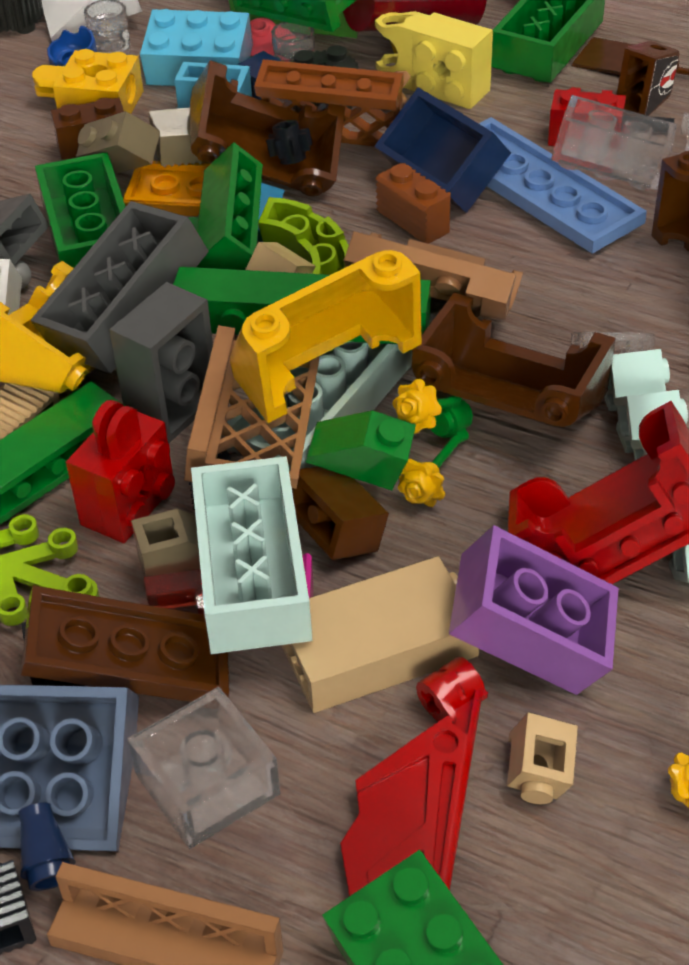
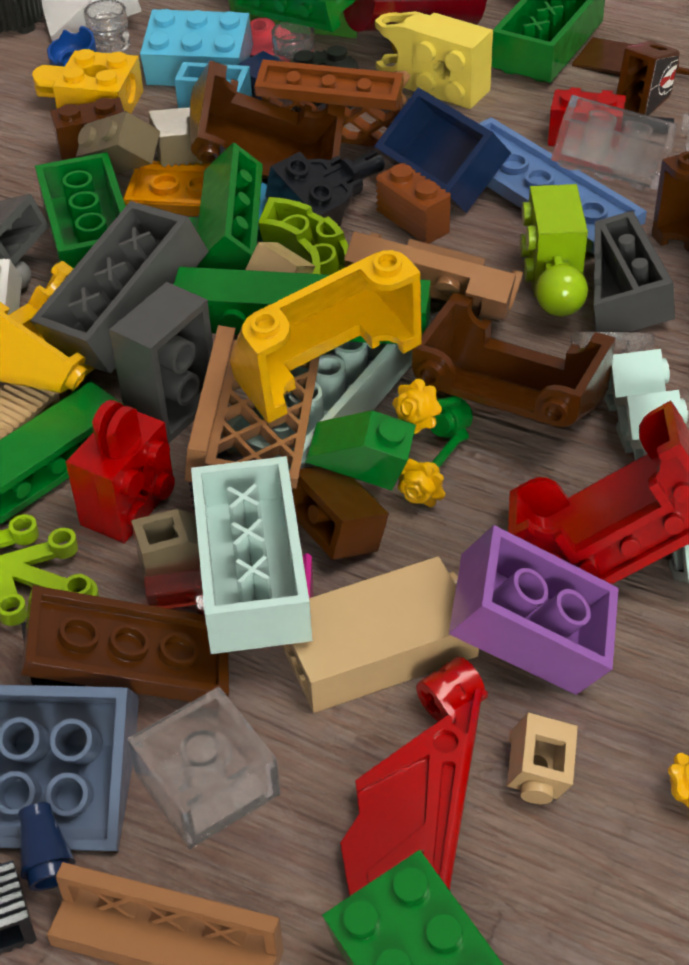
(289, 142): black gear -> none
(322, 182): none -> black brick
(555, 247): none -> lime brick
(629, 277): none -> dark grey wedge

